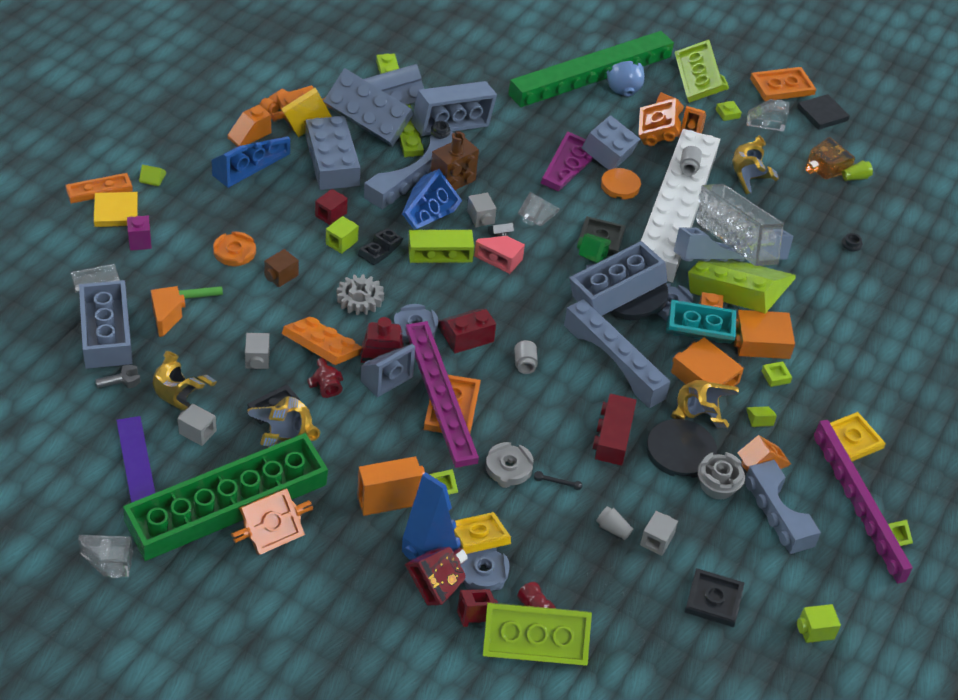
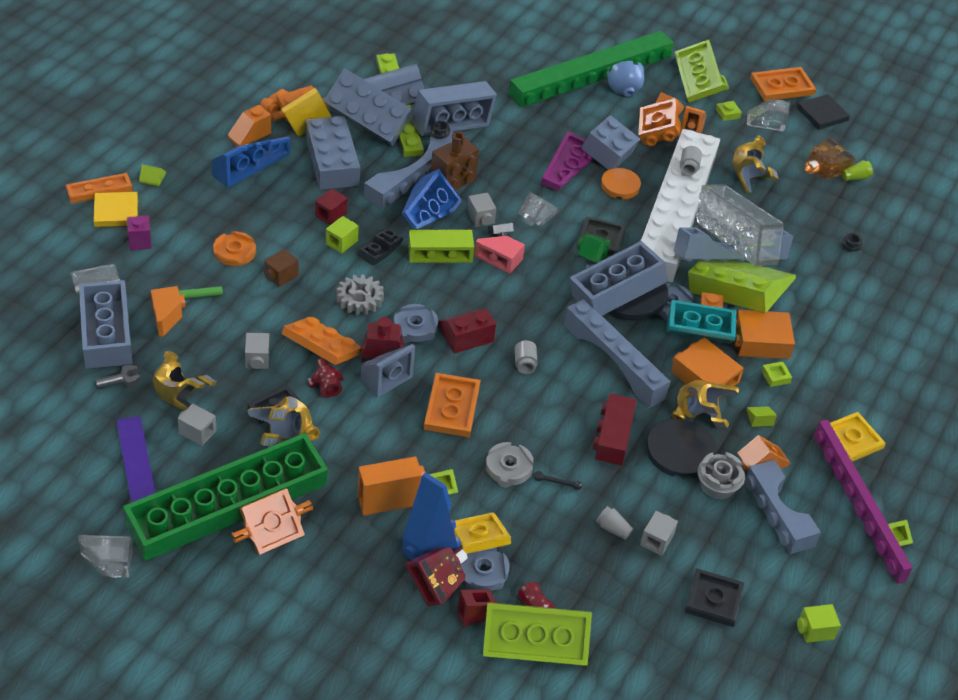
(442, 395): magenta plate -> none

